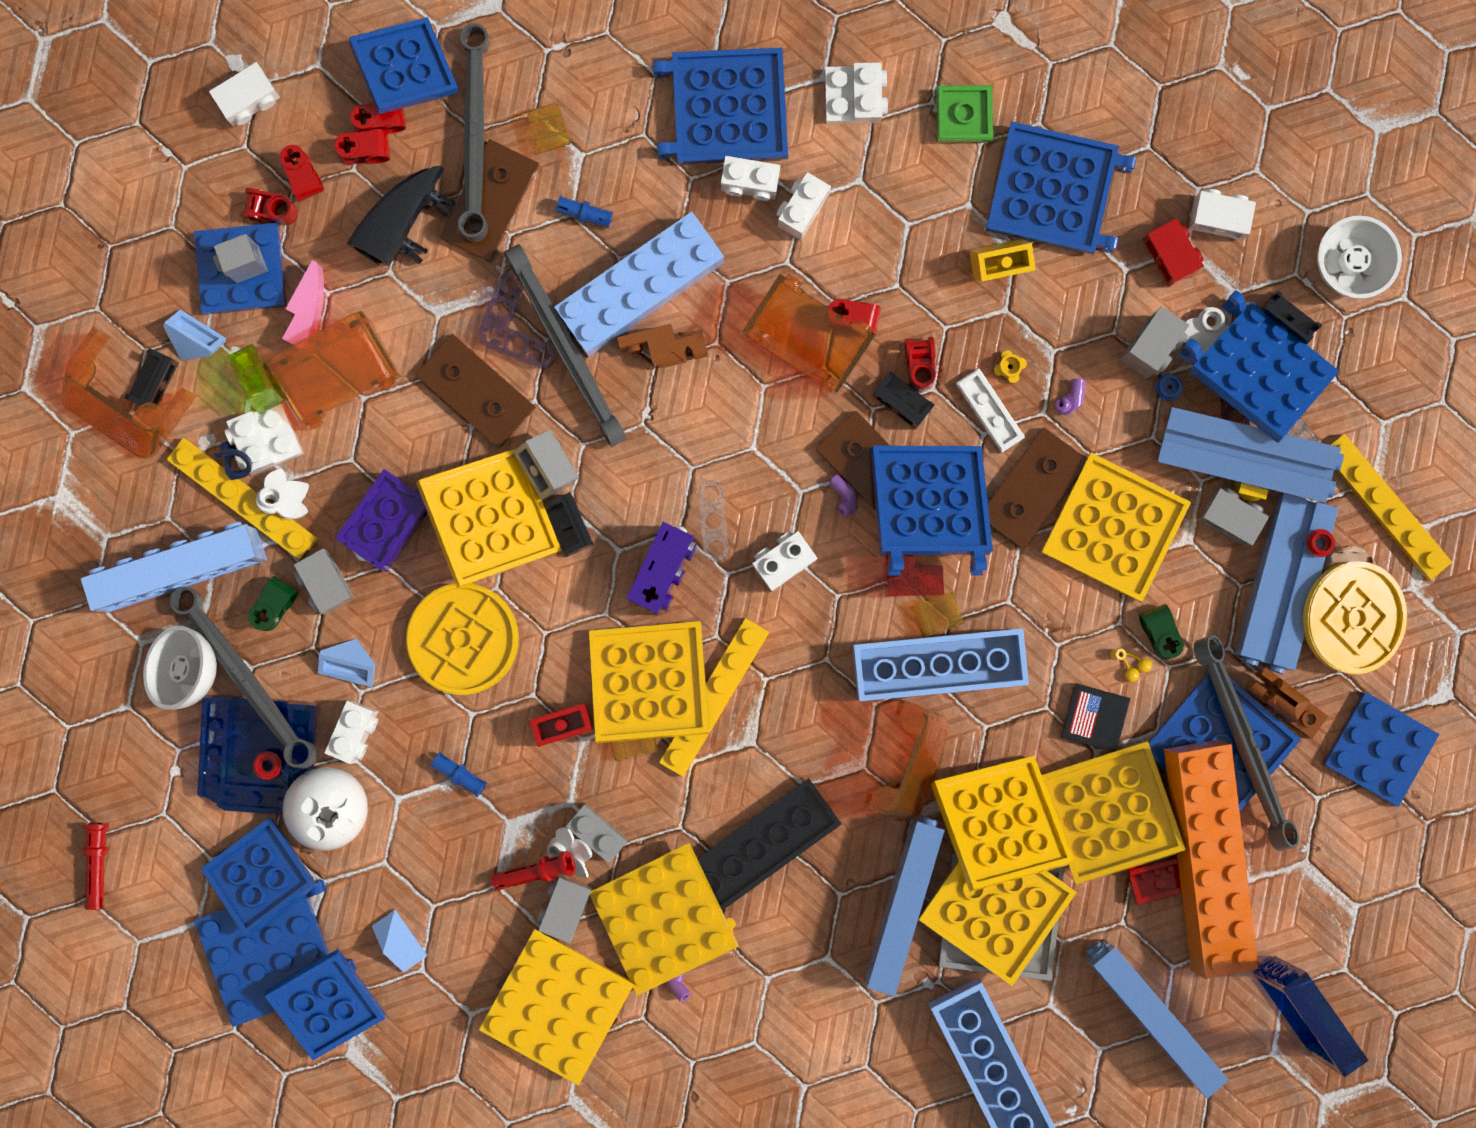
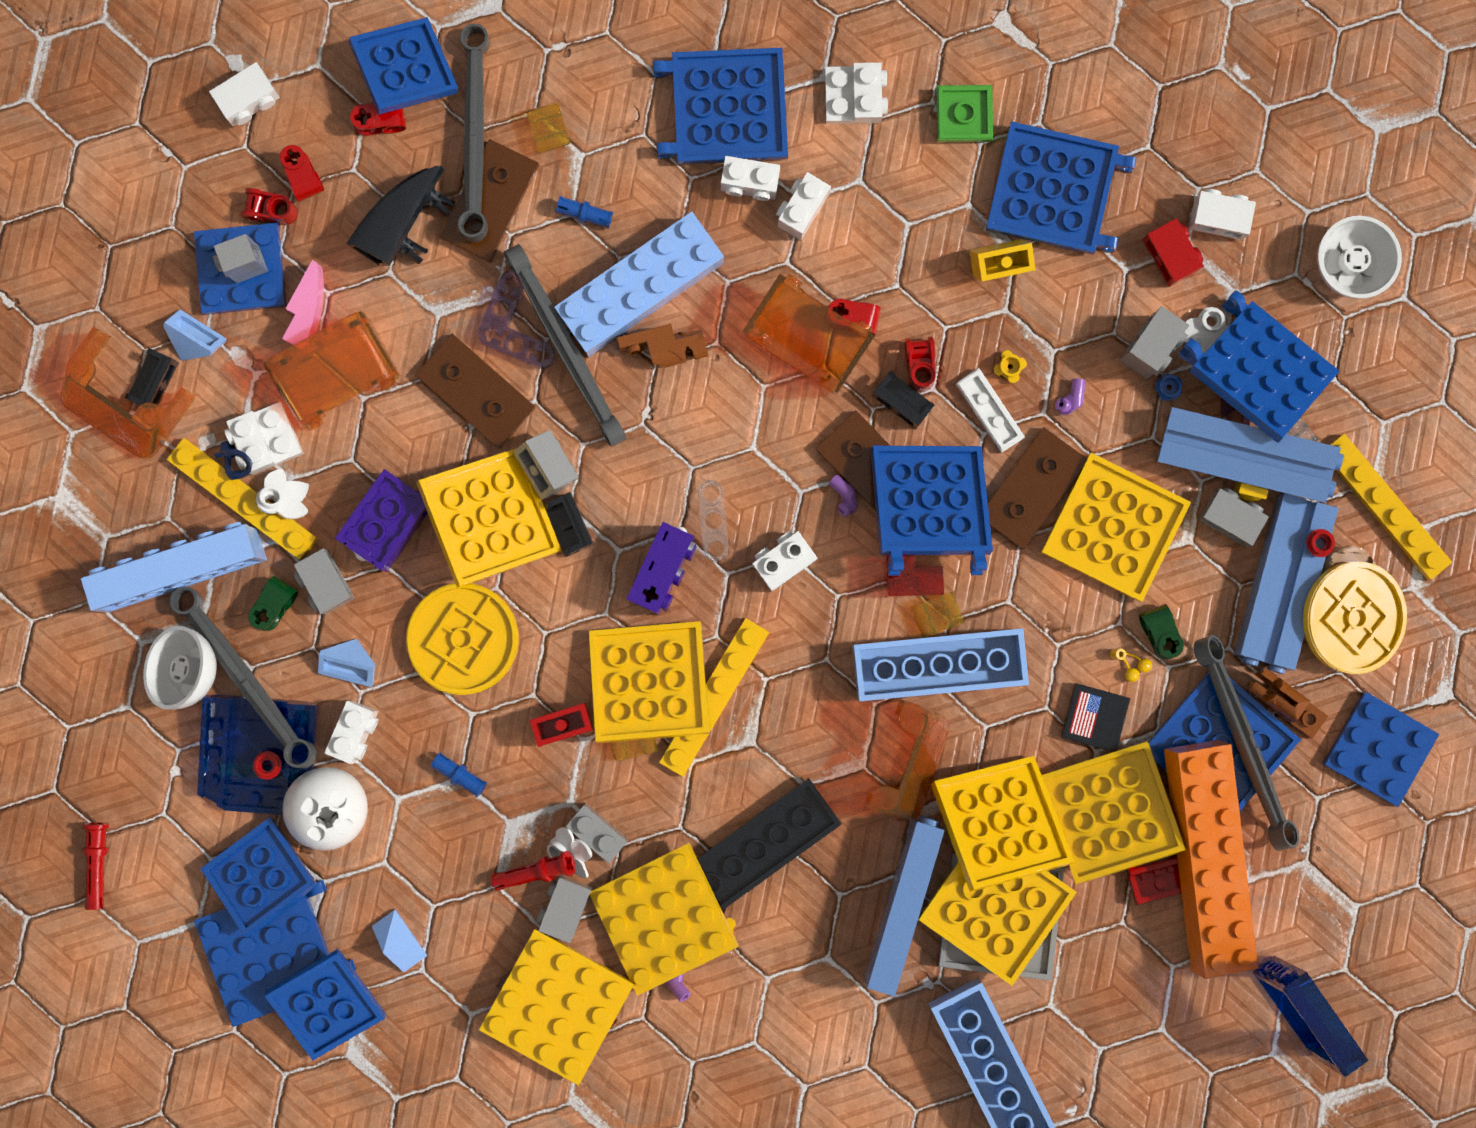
(254, 379): clear neon green brick -> none
(368, 147): red piece -> none
(1155, 1018): medium blue brick -> none
(1290, 317): black hinge -> none

